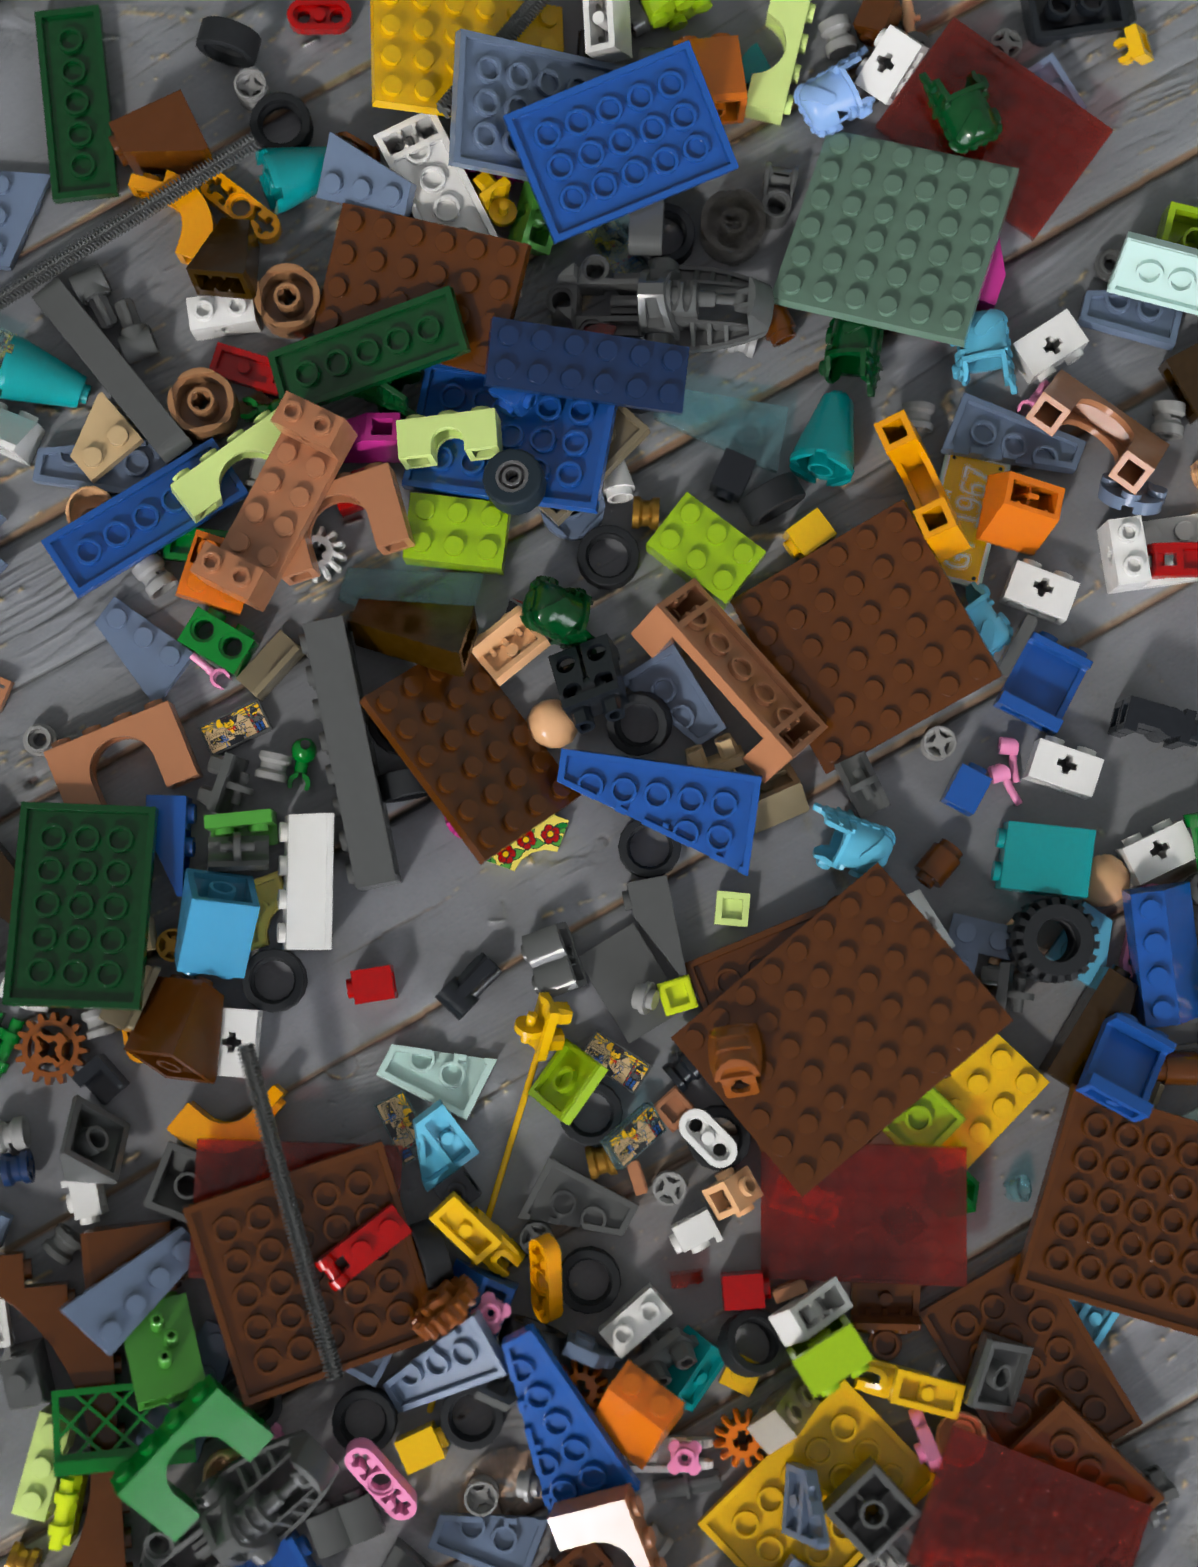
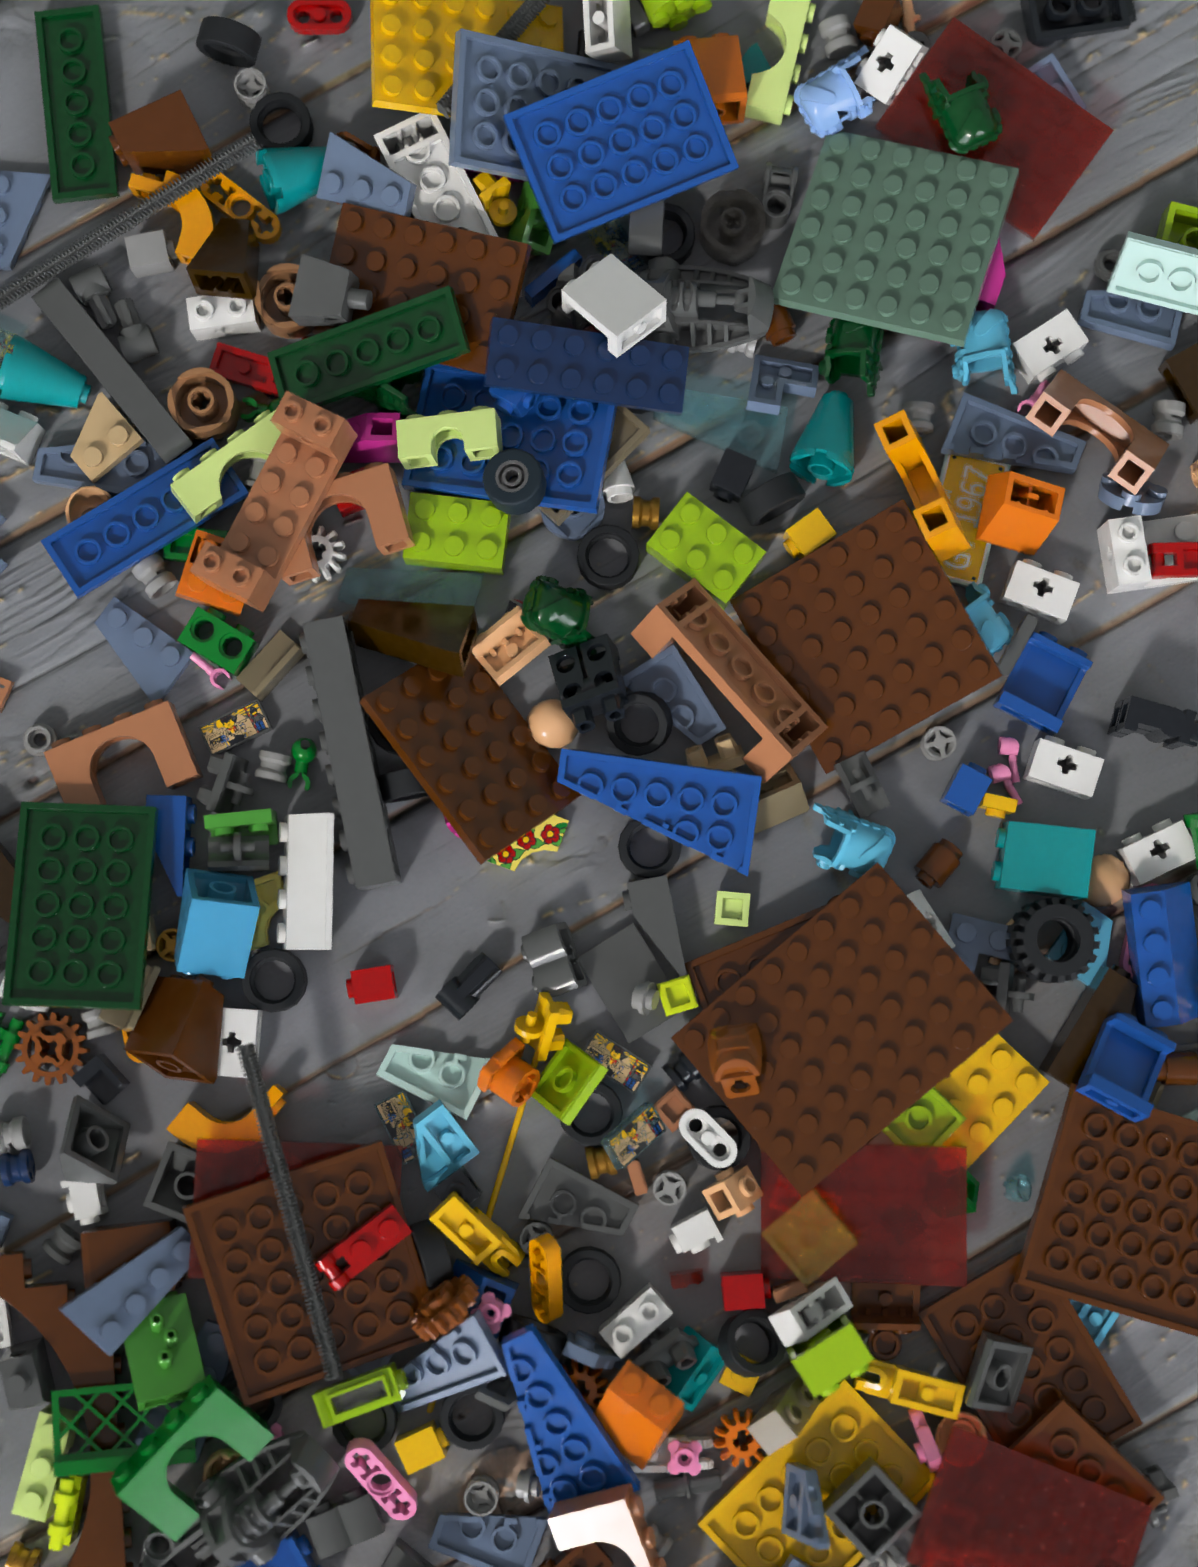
(150, 253): none -> light grey brick
(326, 294): none -> dark grey torso
(360, 1394): none -> lime window
(509, 1075): none -> orange piece
(540, 287): none -> blue tile
(615, 303): none -> white panel
(776, 375): none -> sand blue plate
(810, 1237): none -> clear yellow plate
(998, 806): none -> yellow plate
(1138, 46): yellow tile -> none

